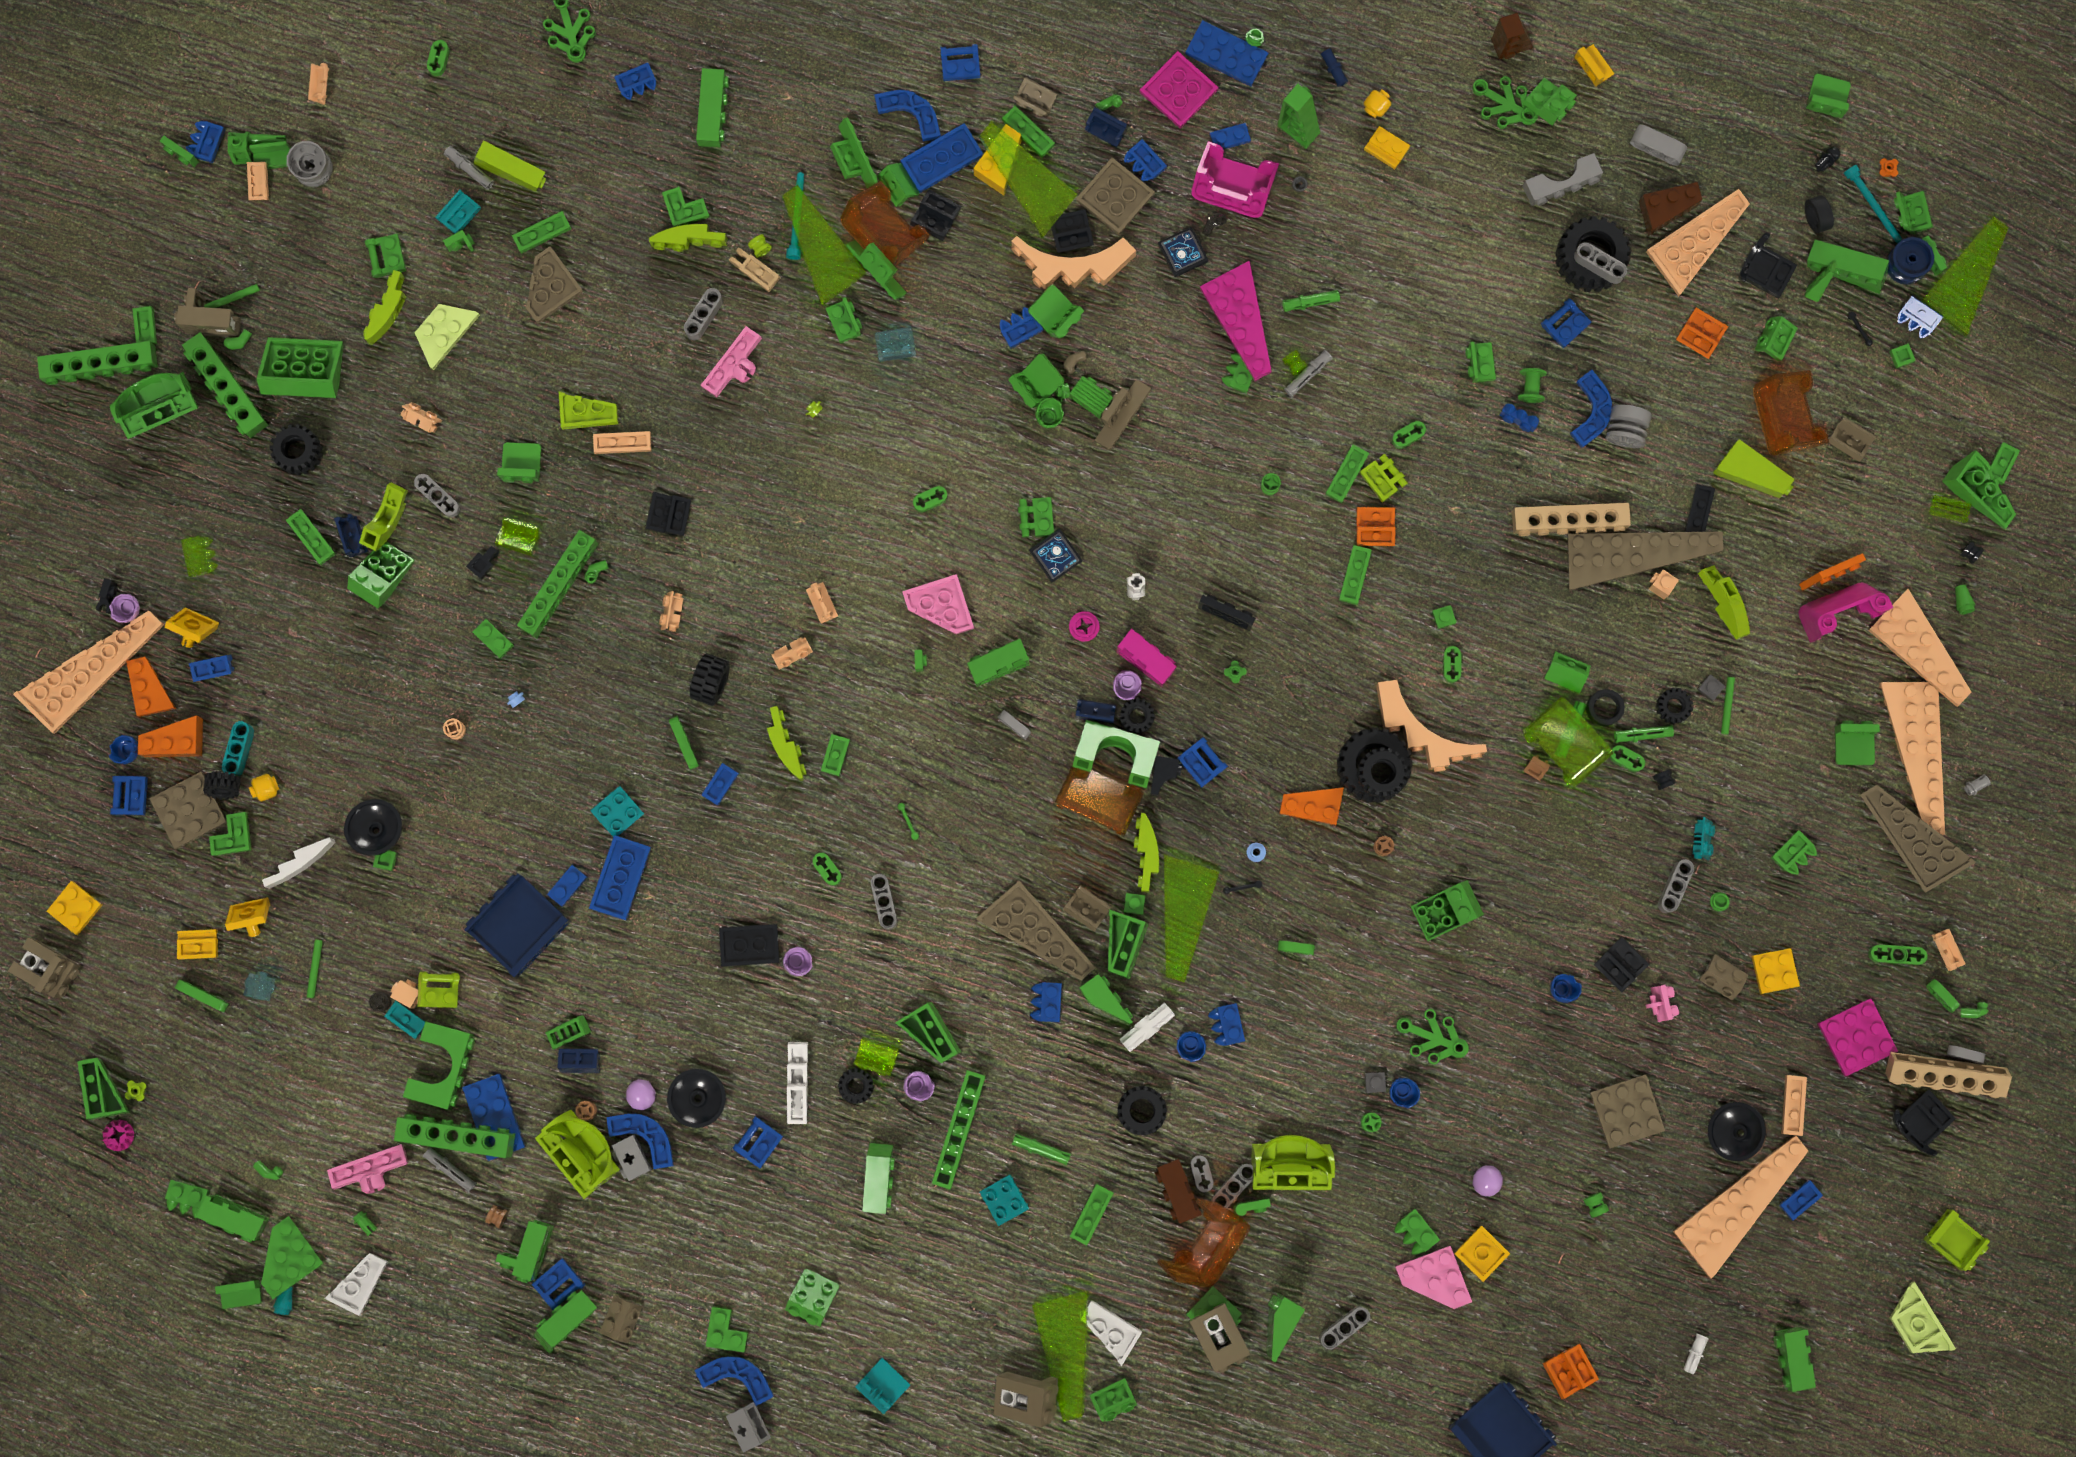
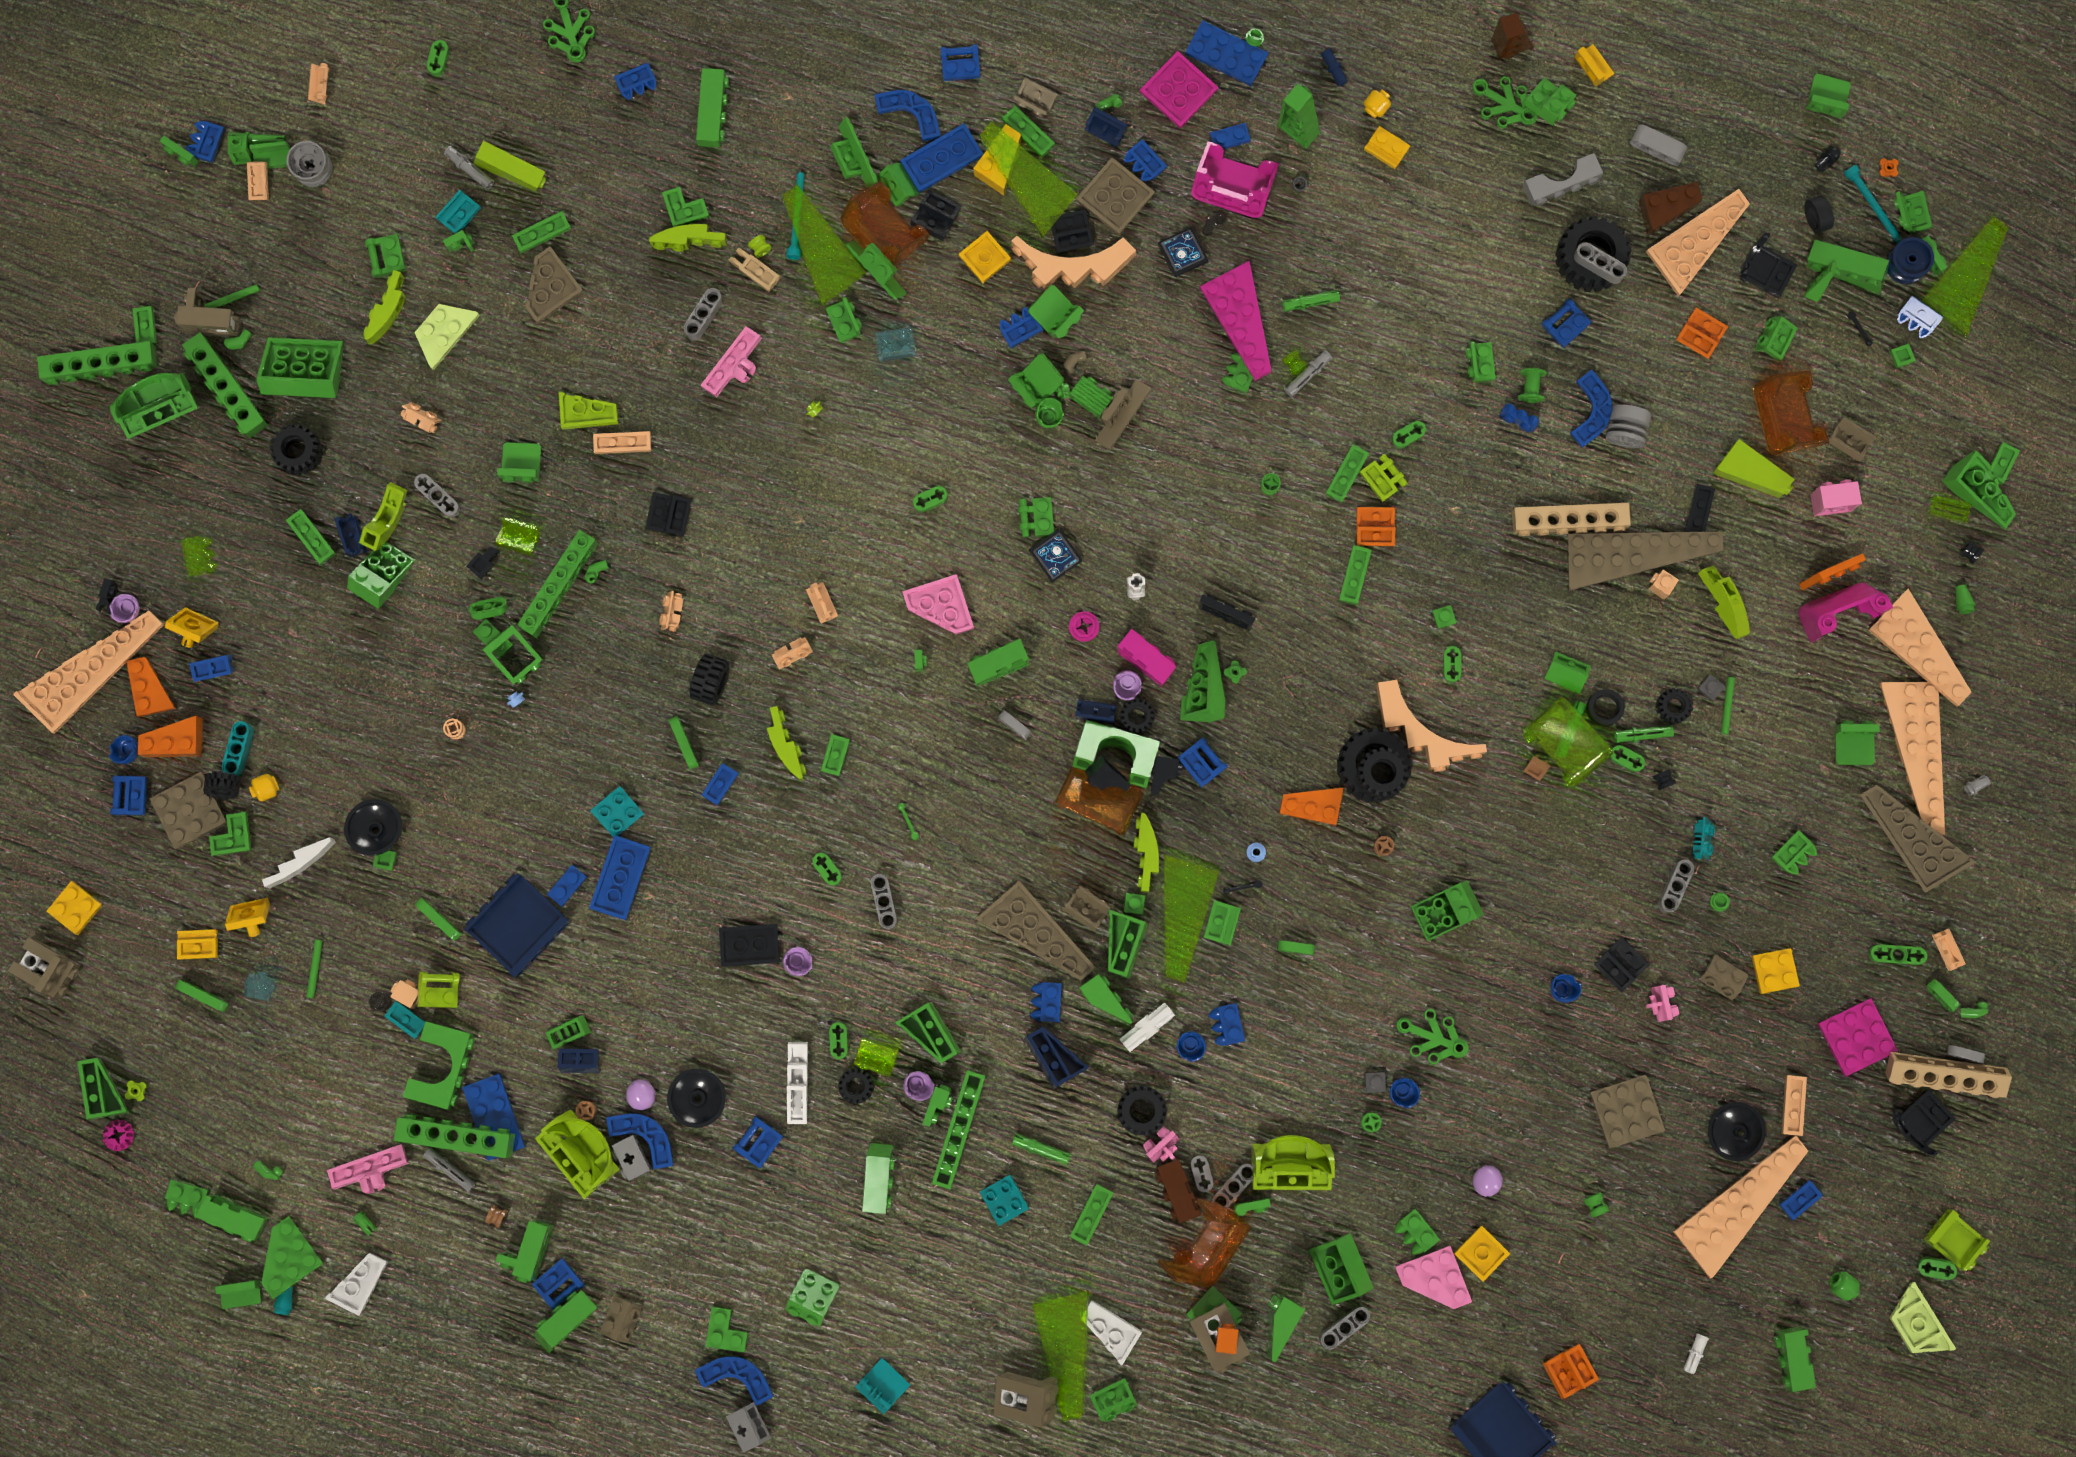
(438, 919): none -> bright green beam
(488, 608): none -> bright green plate
(498, 640): none -> bright green window
(843, 1040): none -> bright green beam
(939, 1100): none -> bright green plate
(984, 257): none -> yellow plate
(1053, 1057): none -> dark blue wedge
(1104, 774): none -> black arch
(1164, 1148): none -> bright pink hips
(1205, 692): none -> bright green wedge
(1222, 923): none -> bright green plate
(1226, 1339): none -> orange brick
(1341, 1269): none -> bright green slope
(1836, 498): none -> bright pink brick
(1844, 1285): none -> bright green head
(1938, 1263): none -> bright green beam

